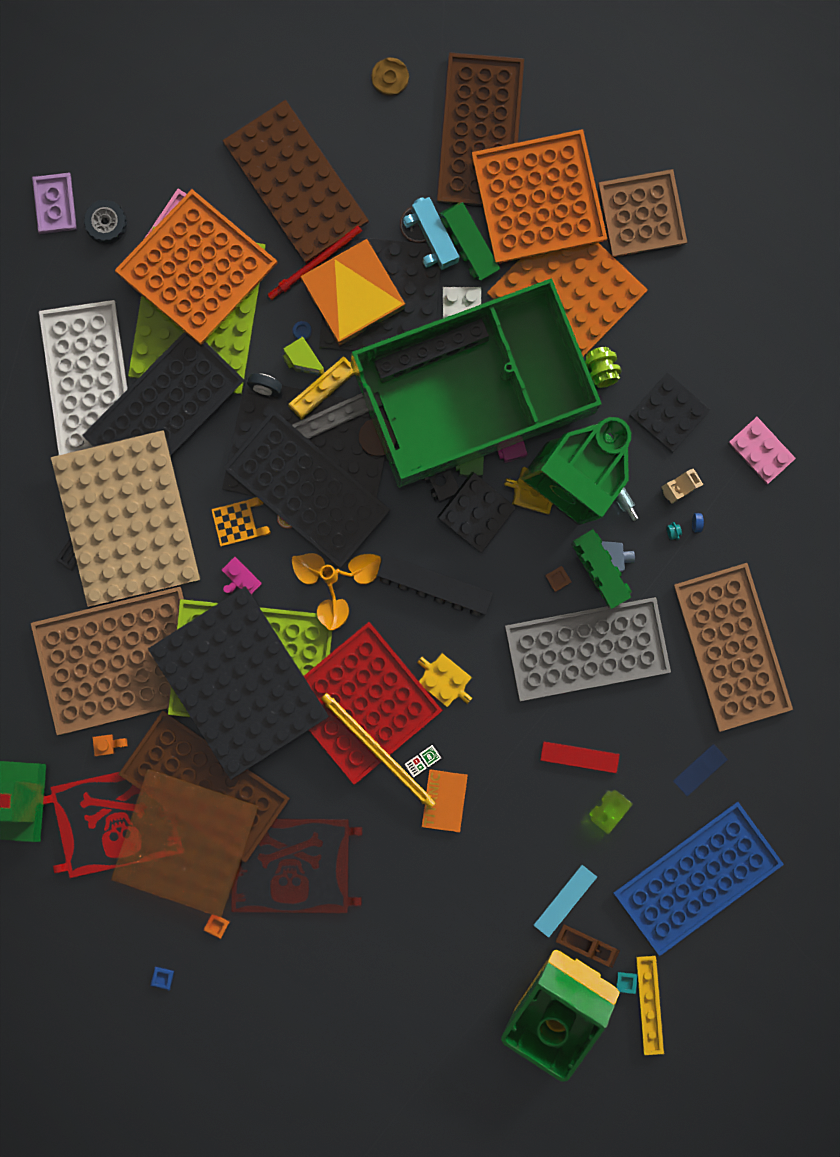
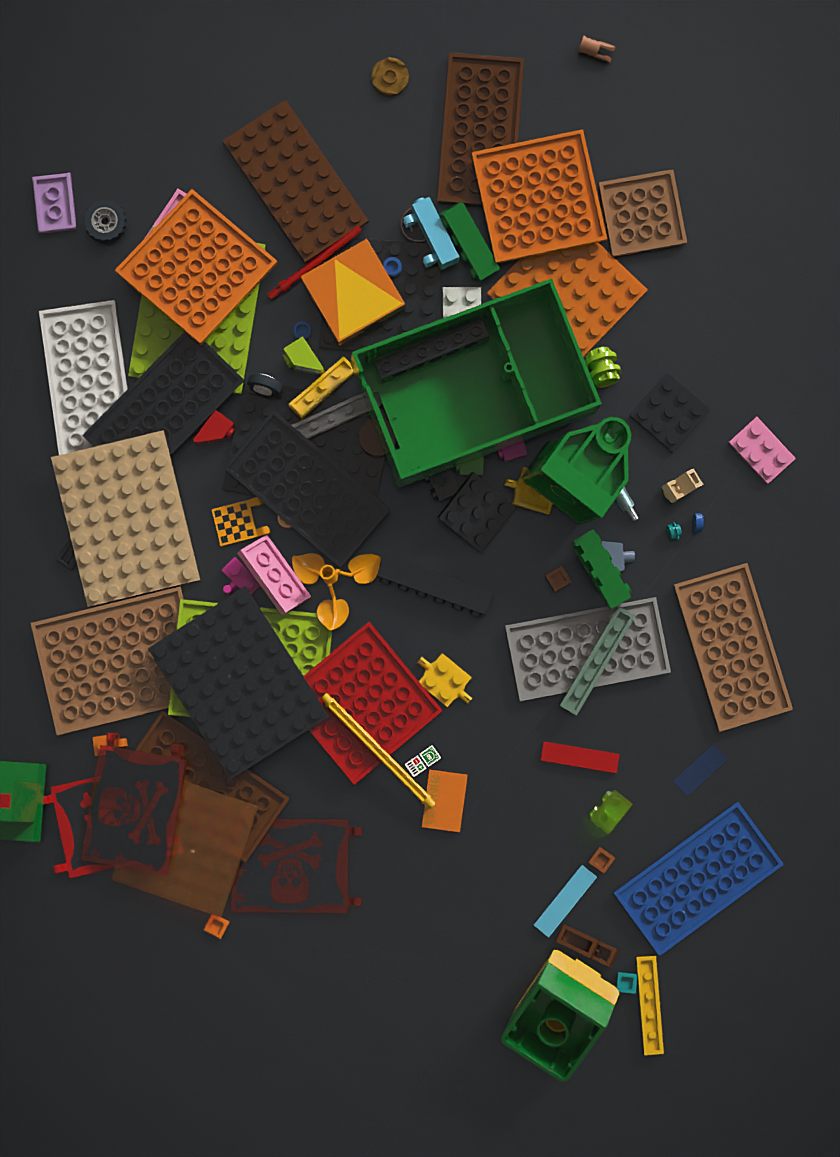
(134, 808): none -> flag
(162, 978): blue tile -> none
(215, 429): none -> red slope
(274, 574): none -> bright pink plate
(392, 266): none -> blue tile
(591, 47): none -> nougat hinge
(597, 661): none -> sand green plate
(601, 860): none -> dark orange plate

